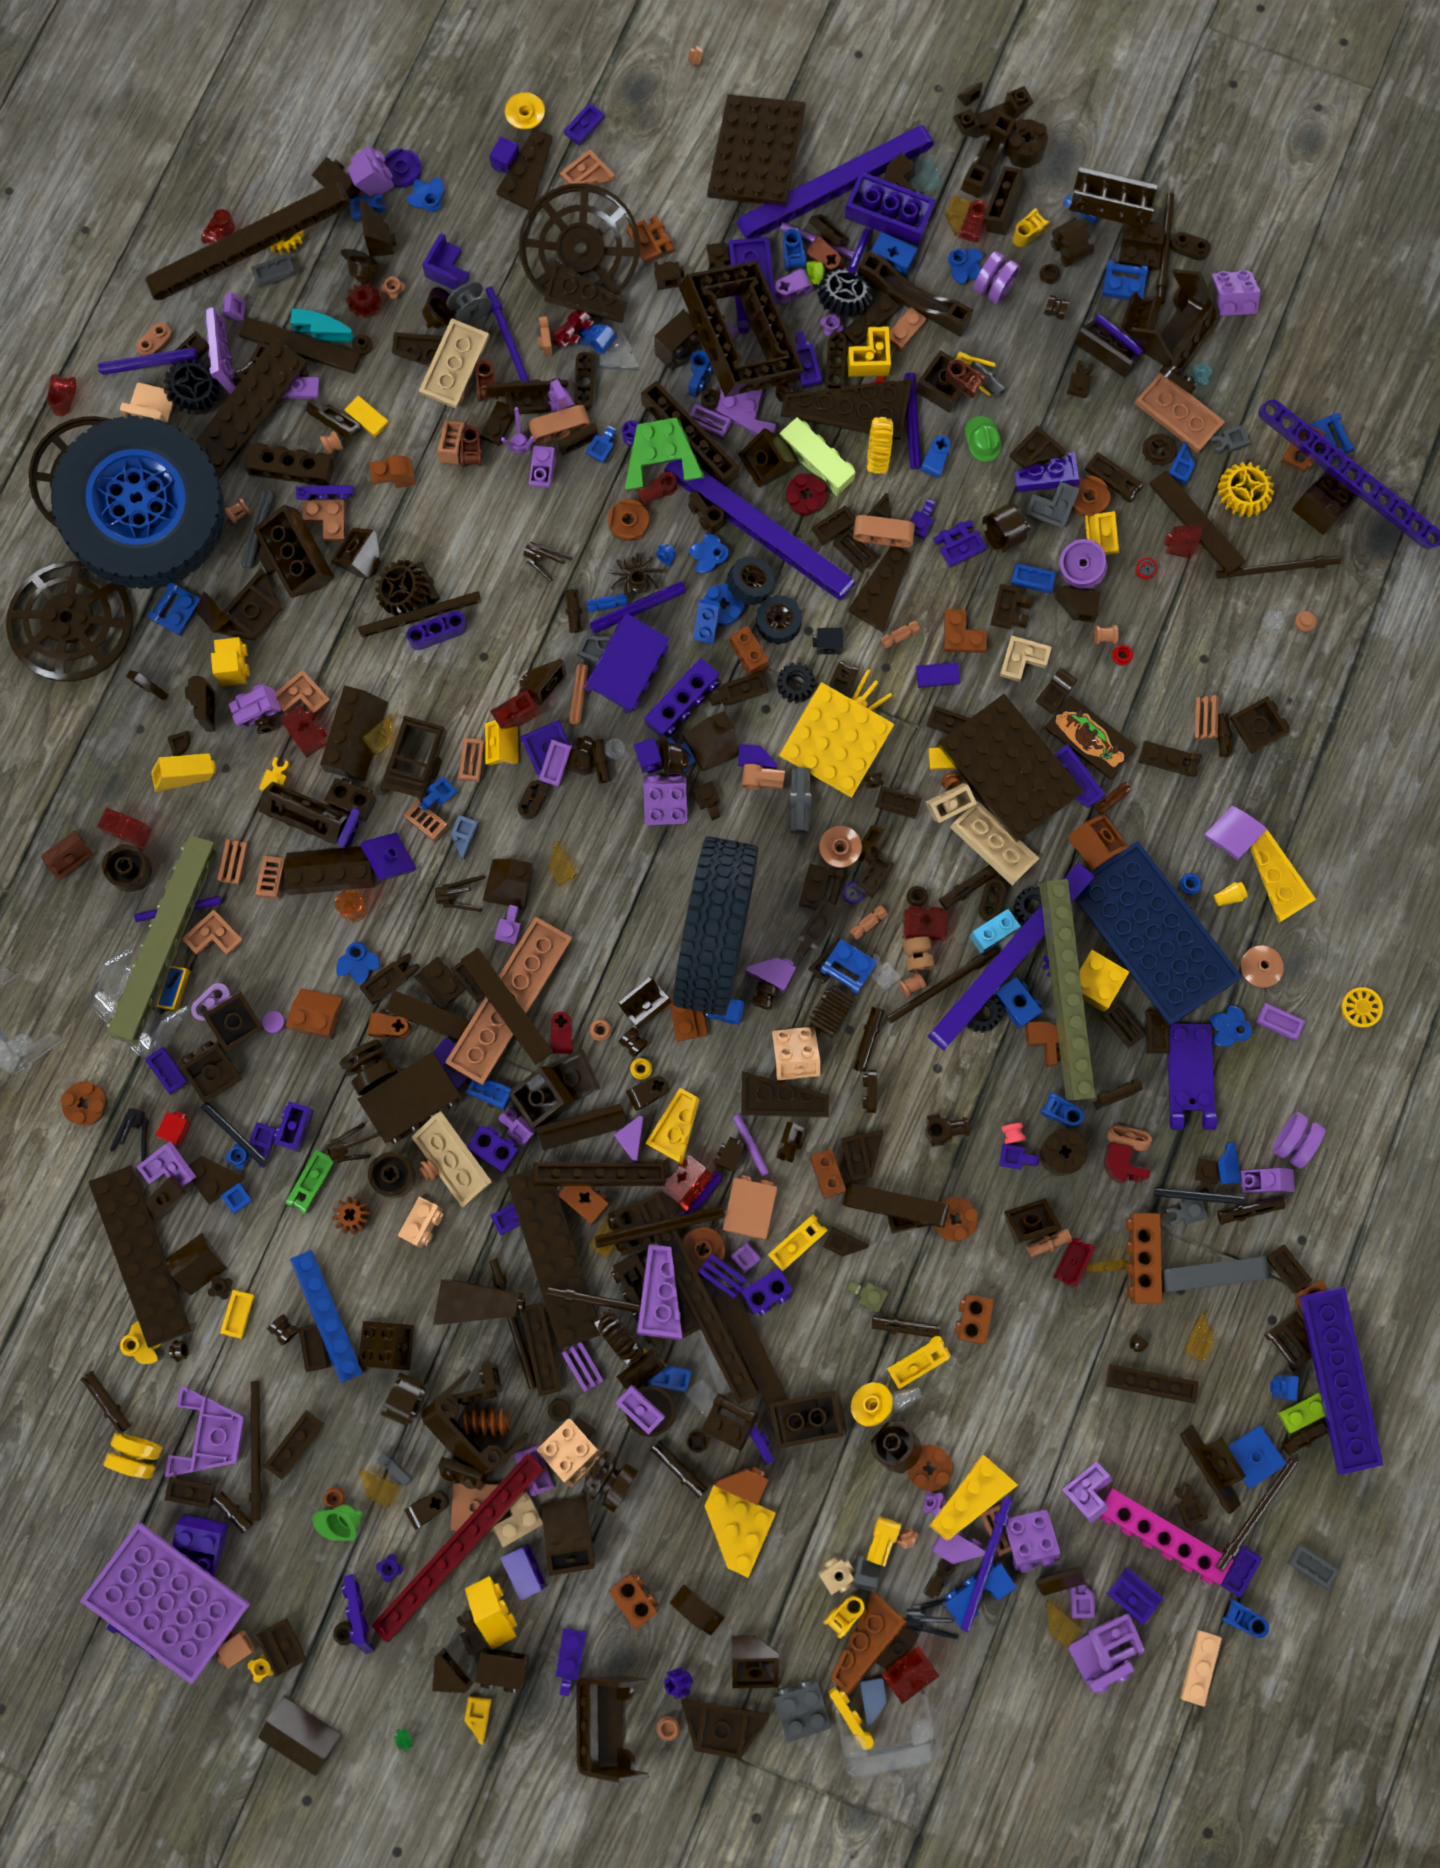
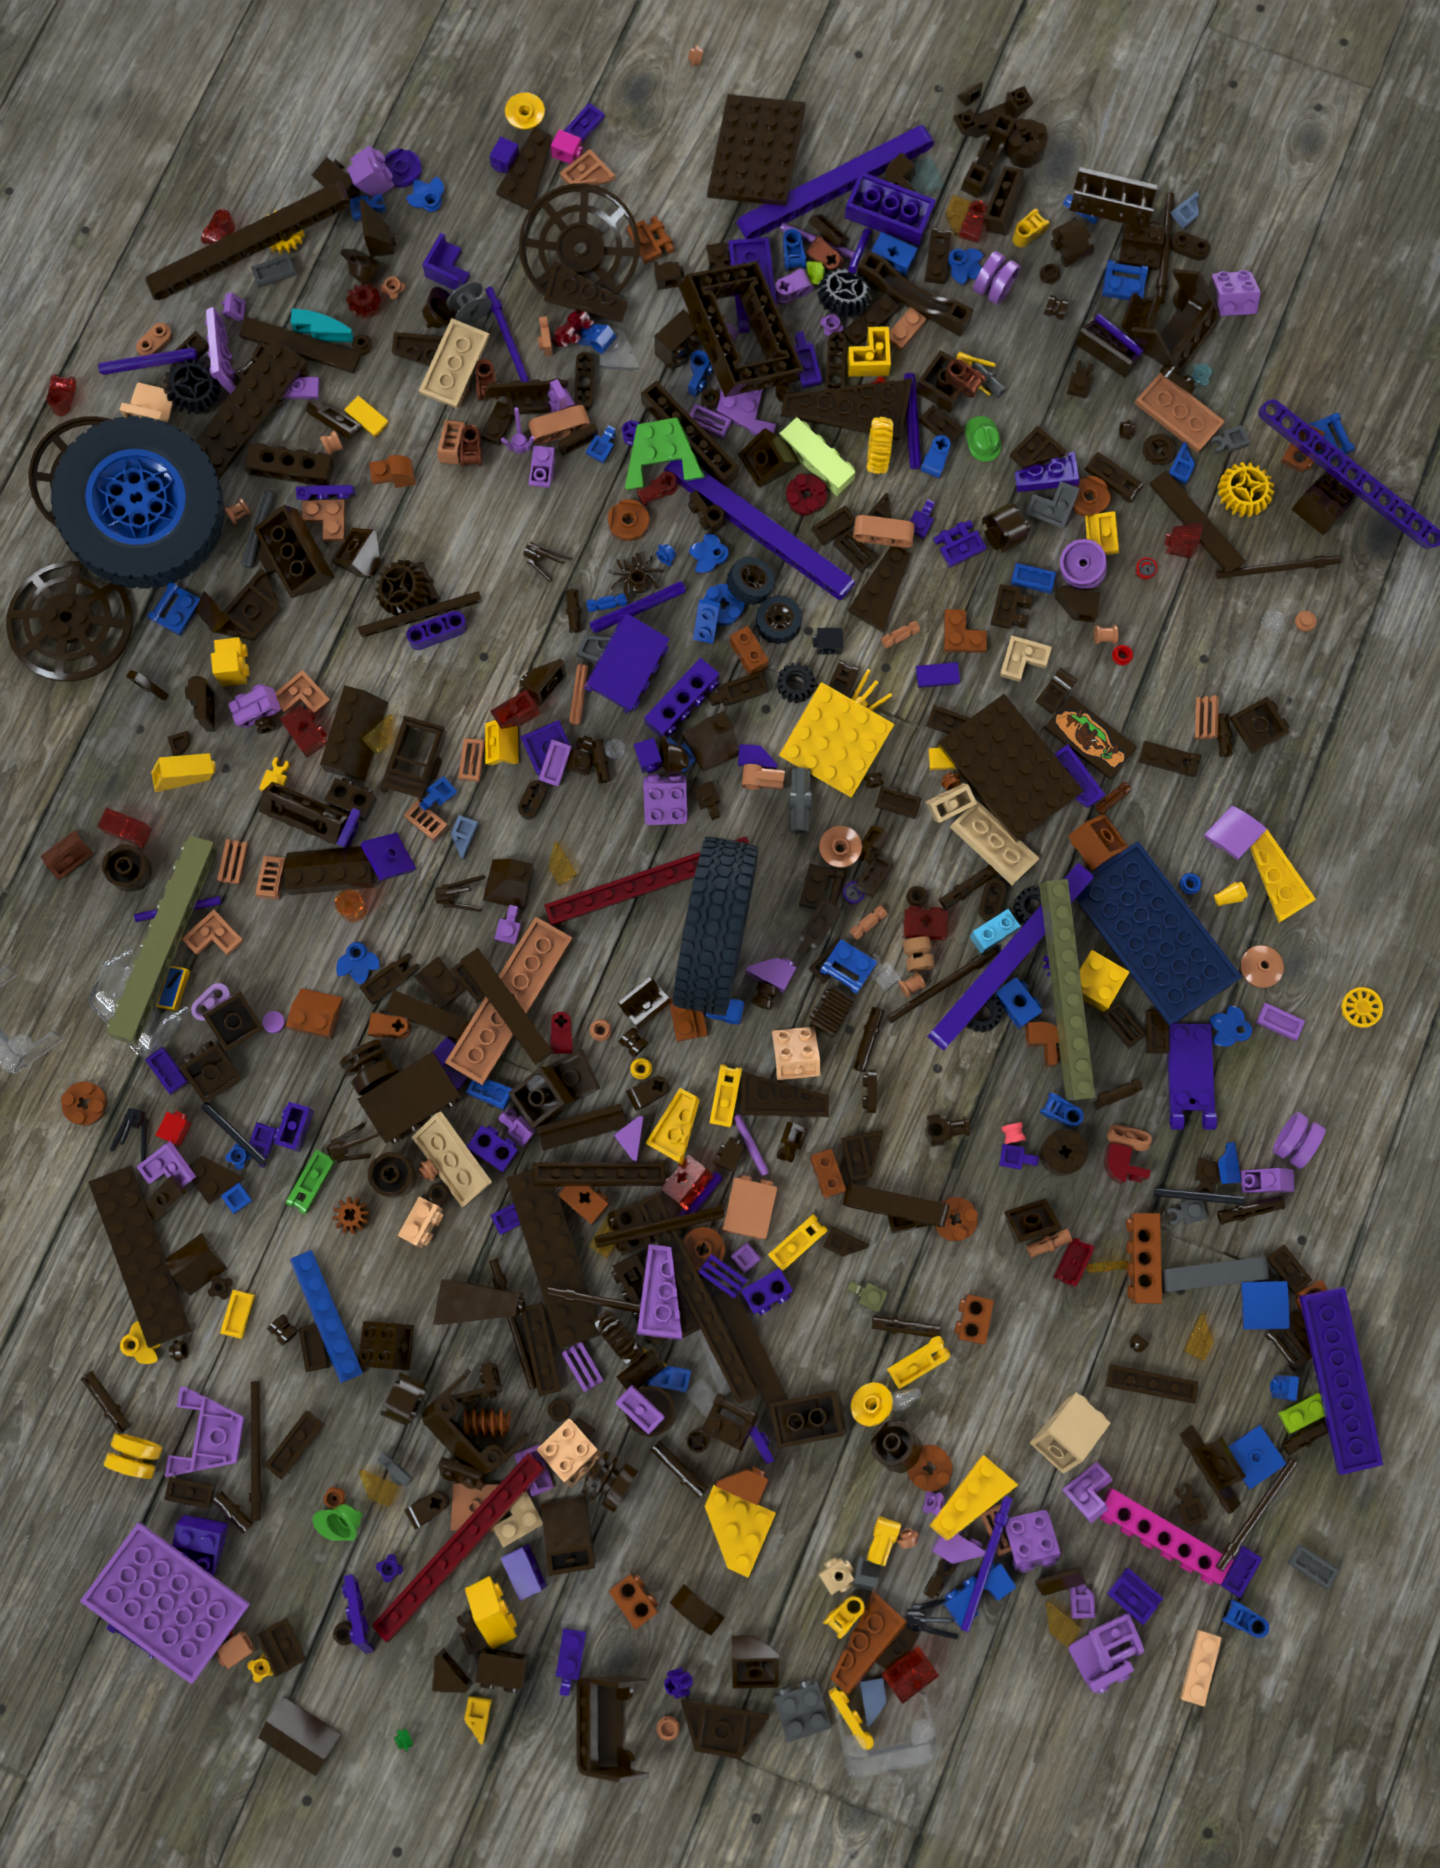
(432, 1190): none -> dark brown plate
(566, 147): none -> dark pink brick
(624, 889): none -> dark red plate
(725, 1096): none -> yellow plate
(937, 256): none -> dark brown plate
(941, 424): none -> dark brown plate
(1070, 1433): none -> tan slope
(1126, 430): none -> dark brown plate
(1187, 211): none -> sand blue tile
(1265, 1305): none -> blue slope

